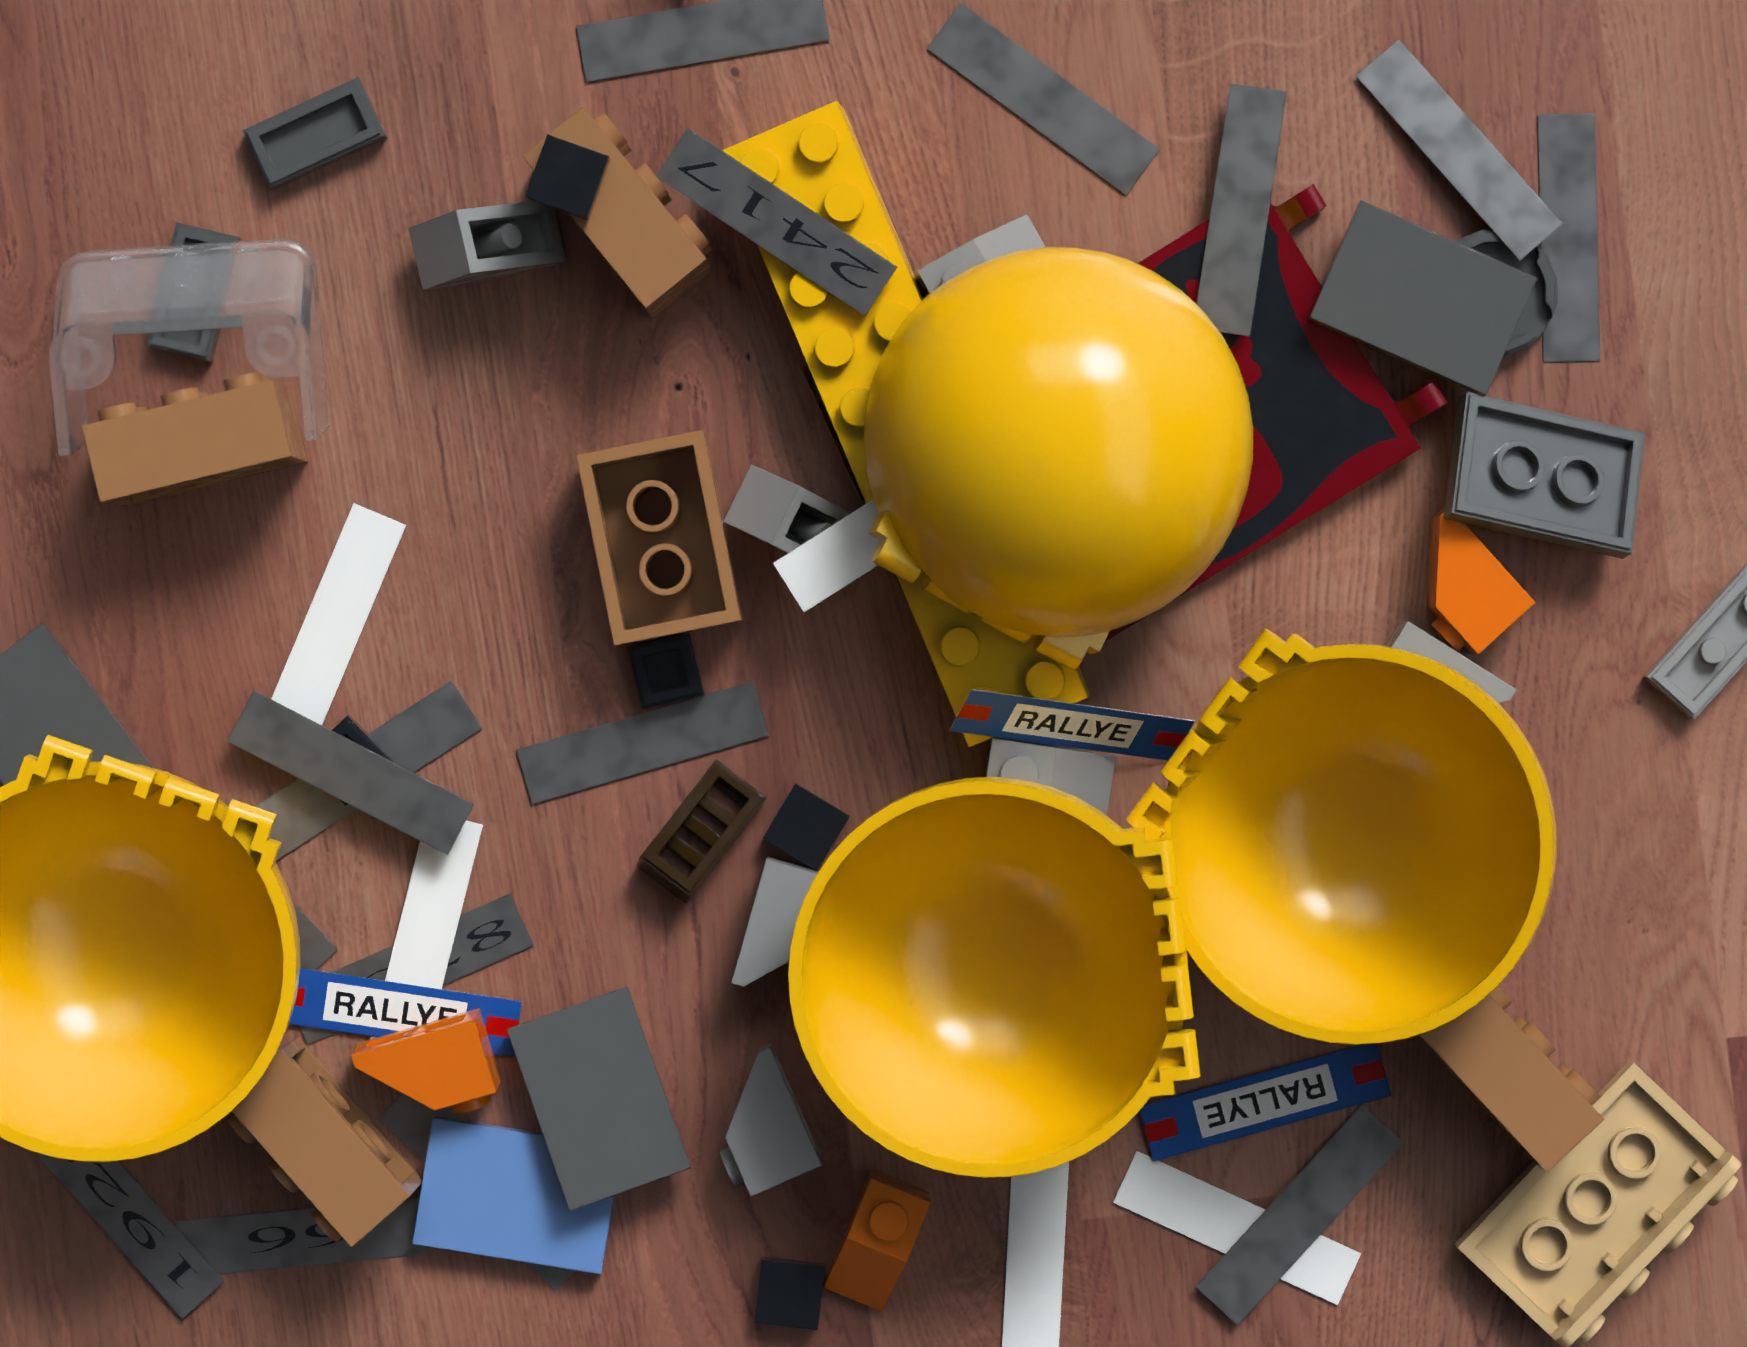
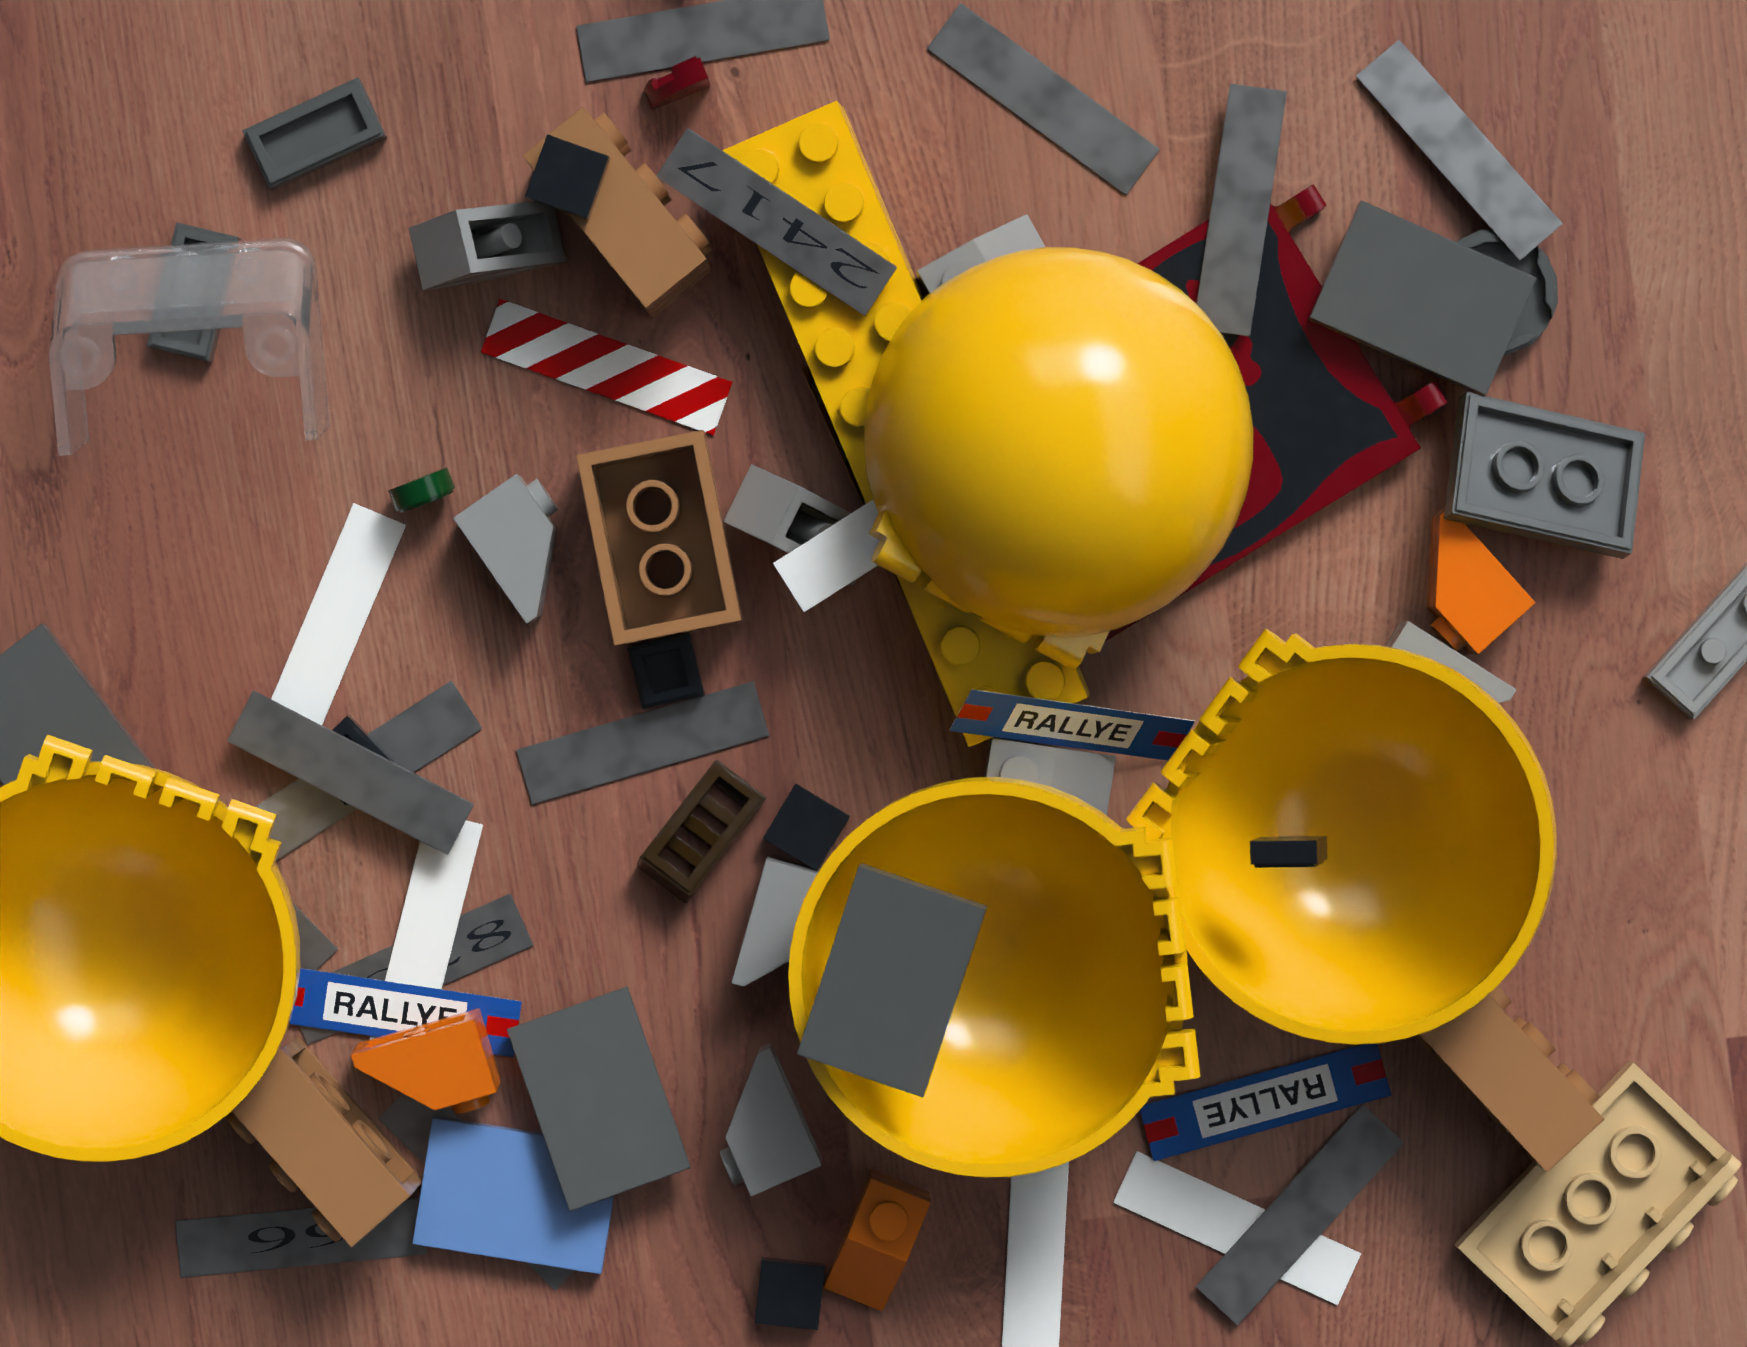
(139, 1230): flat silver sticker -> none
(193, 440): medium nougat brick -> none
(422, 490): none -> dark green tile
(515, 540): none -> light grey slope
(606, 367): none -> sticker
(684, 80): none -> dark red tile
(892, 980): none -> dark grey tile
(1288, 851): none -> black tile
(1570, 192): flat silver sticker -> none

